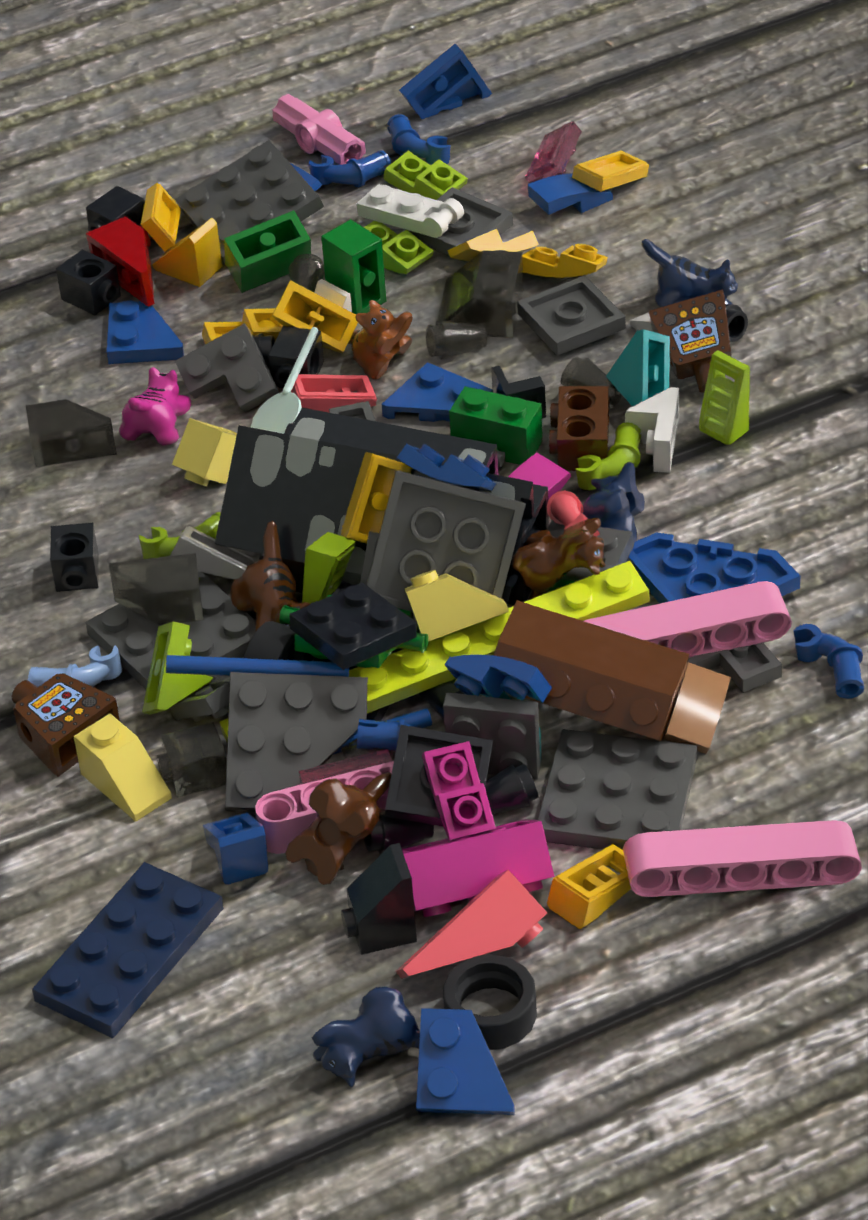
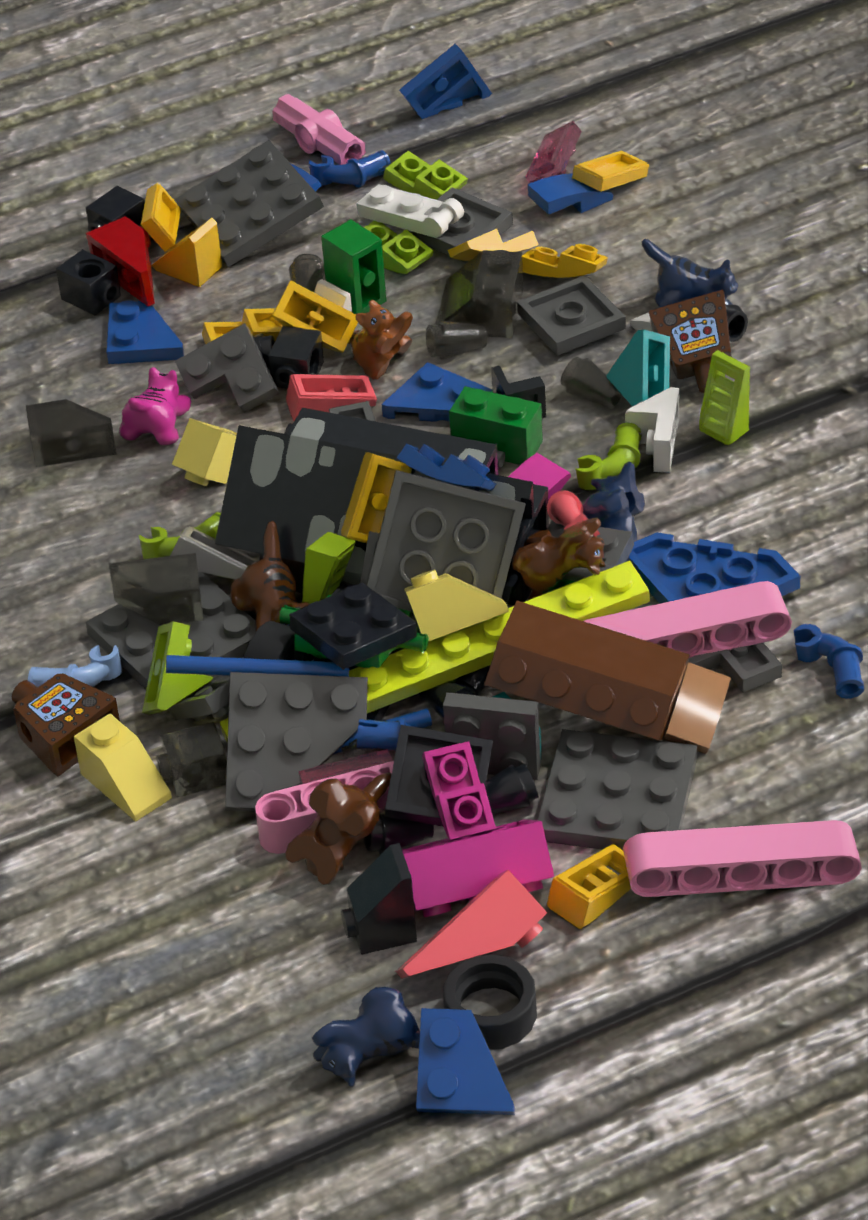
(74, 557): black brick -> none
(127, 949): dark blue plate -> none
(238, 847): blue slope -> none
(265, 250): green brick -> none
(284, 406): light aqua piece -> none
(407, 139): blue piece -> none
(493, 674): blue slope -> none
(580, 424): reddish brown brick -> none

